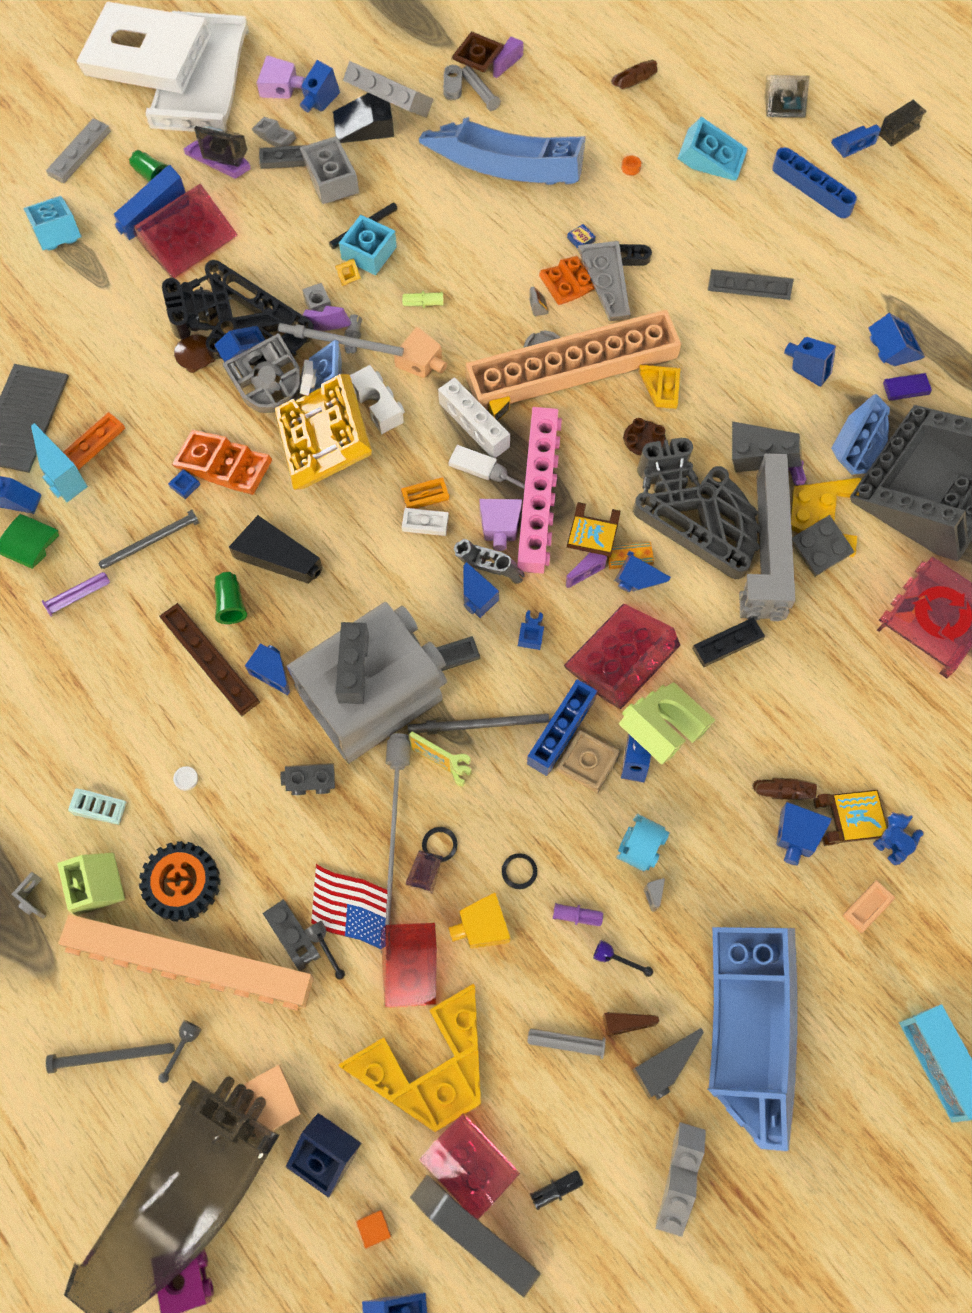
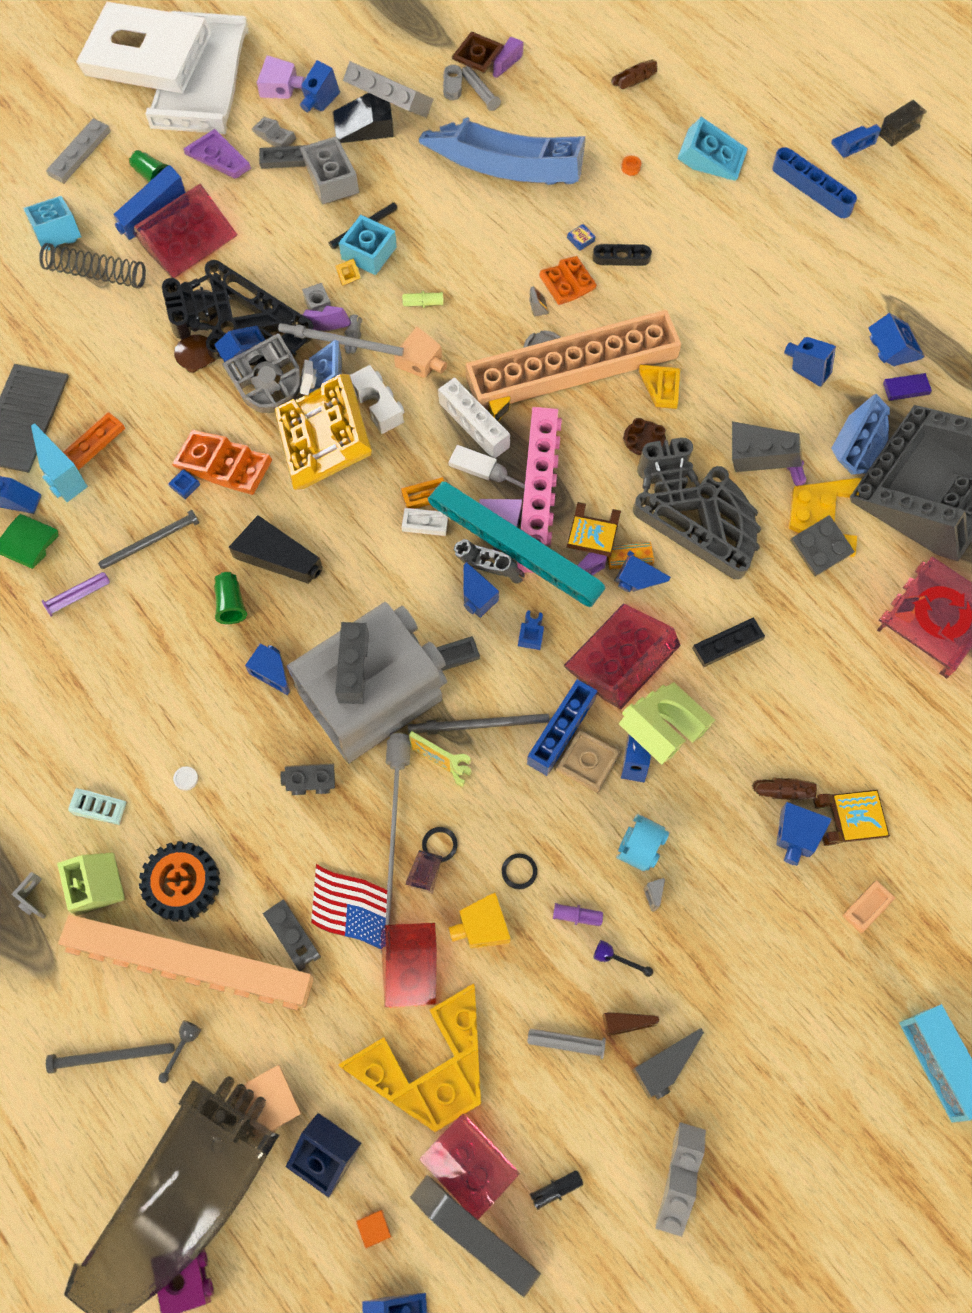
(52, 262): none -> dark grey piece
(209, 659): reddish brown tile -> none
(221, 145): clear smoke slope -> none
(317, 934): hinge -> none
(517, 544): none -> teal beam
(606, 272): light grey wing -> none
(750, 284): dark grey plate -> none
(755, 1030): medium blue slope -> none
(772, 591): light grey brick -> none
(786, 95): clear smoke slope -> none
(897, 839): blue animal -> none

